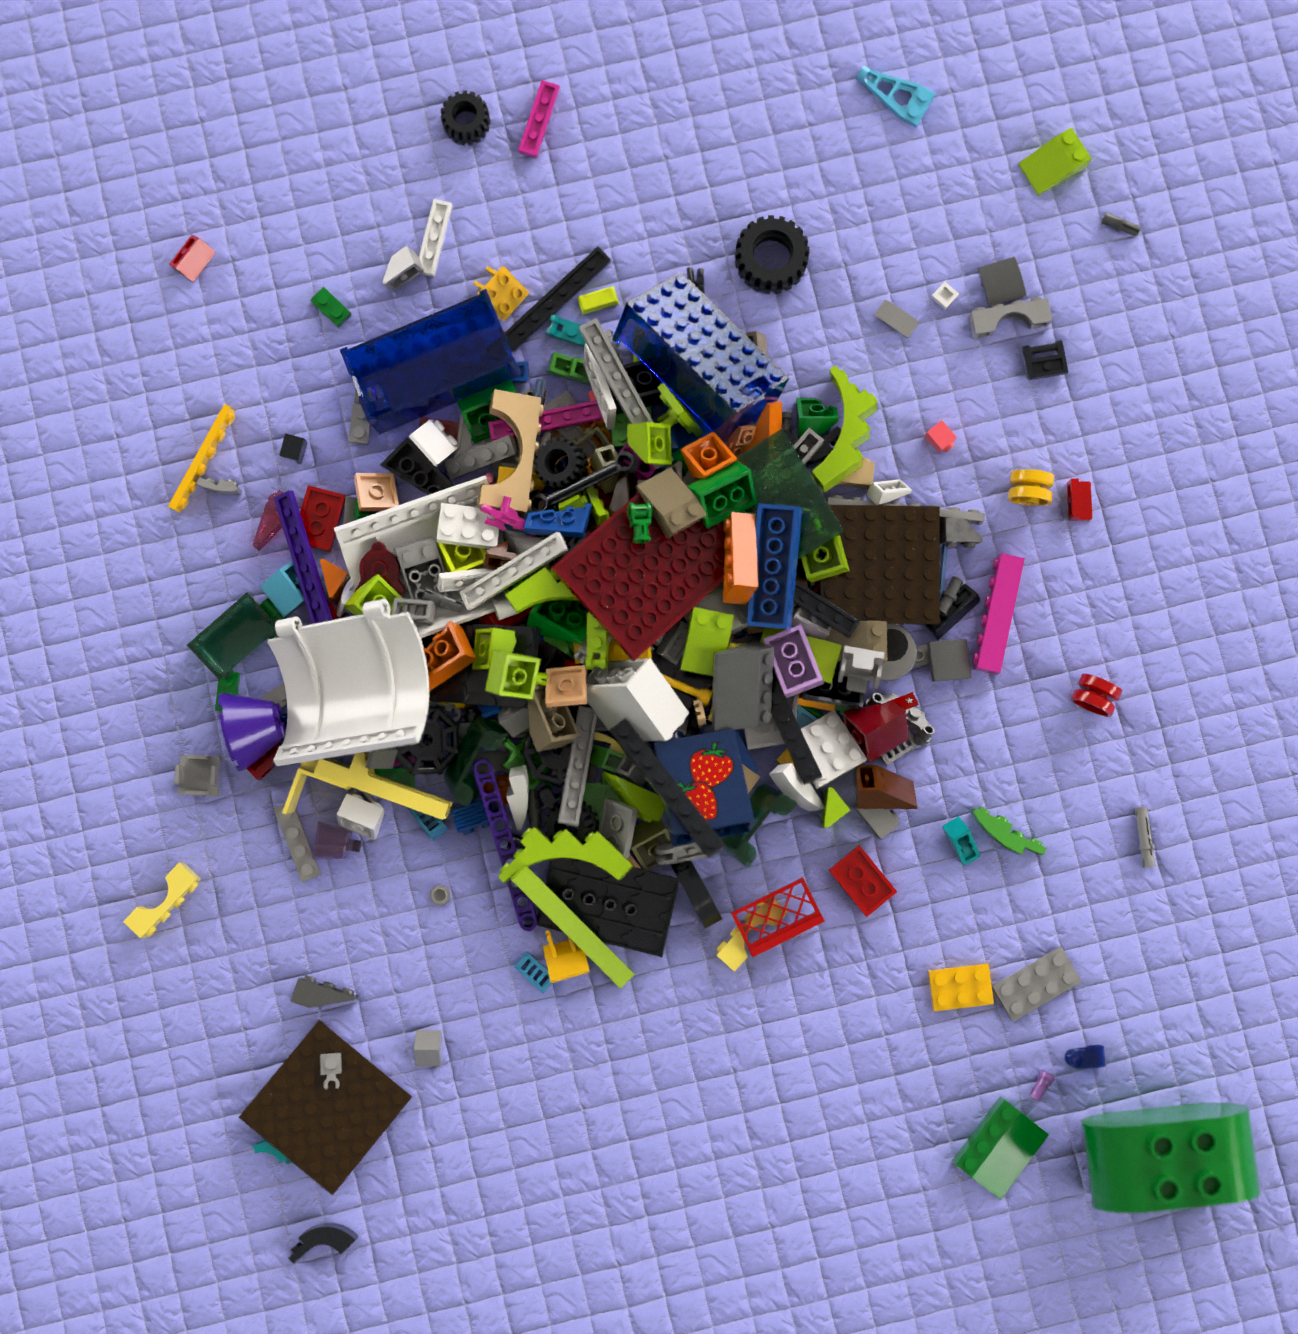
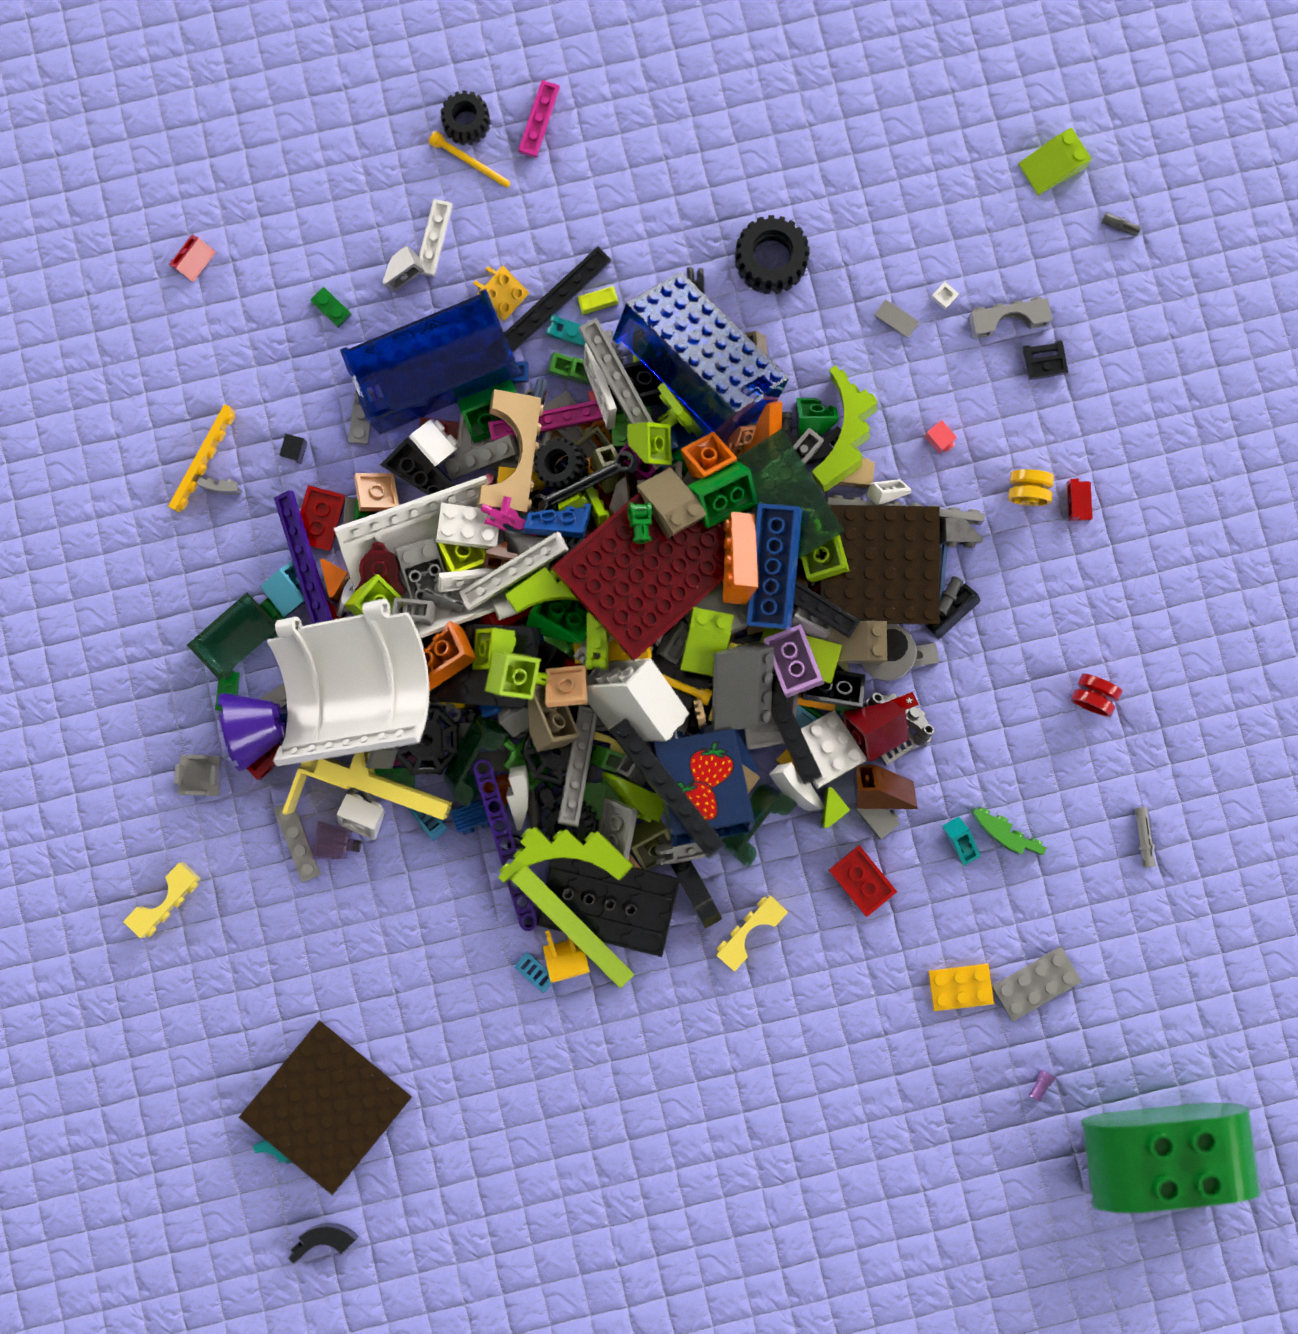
(269, 523): clear pink slope -> none
(315, 994): dark grey slope -> none
(330, 1066): light grey plate -> none
(428, 1048): light grey piece -> none
(437, 140): none -> yellow piece
(440, 895): light grey plate -> none
(785, 933): red fence -> none
(859, 667): light grey panel -> none
(916, 106): medium azure plate -> none
(949, 660): dark grey slope -> none
(998, 614): dark pink brick -> none
(1000, 1147): green slope -> none
(1002, 281): dark grey slope -> none
(1089, 1057): clear blue piece -> none

